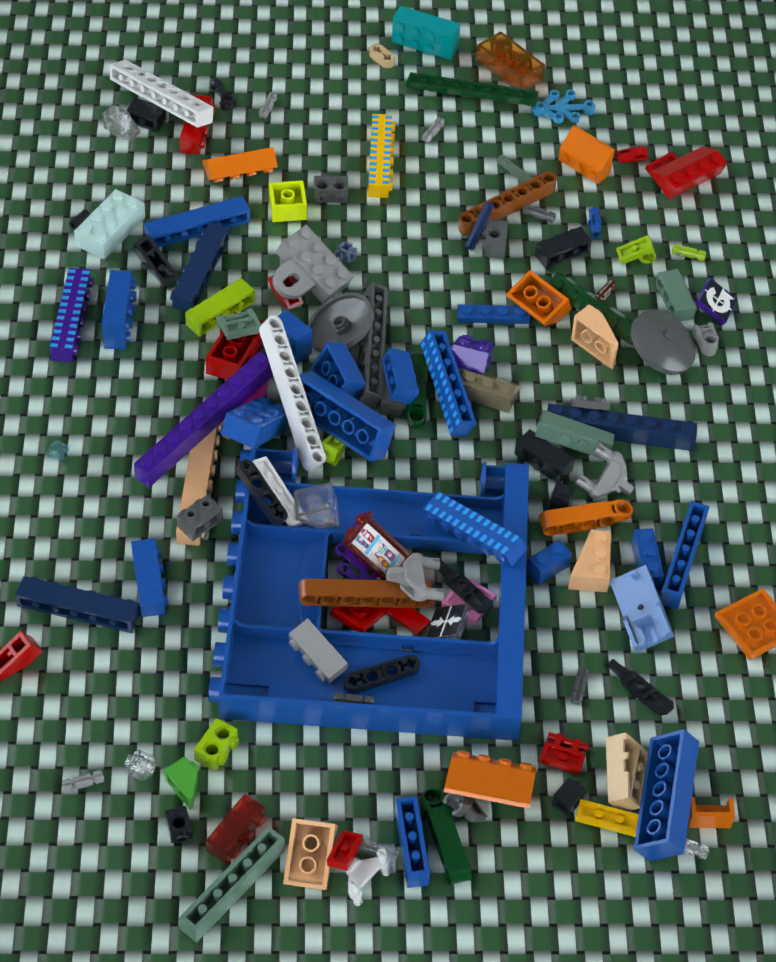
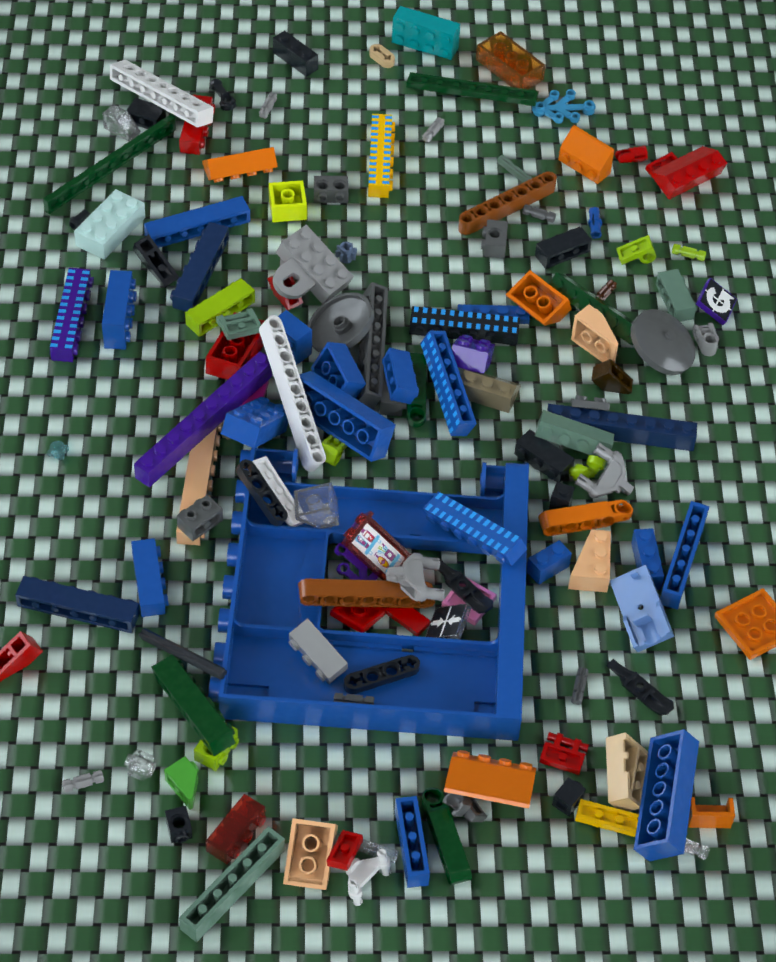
(109, 164): none -> dark green plate
(183, 653): none -> black axle
(194, 705): none -> dark green brick
(295, 53): none -> black brick
(457, 323): none -> black brick
(479, 226): dark blue axle -> none
(594, 464): none -> lime arm
(611, 378): none -> dark brown slope

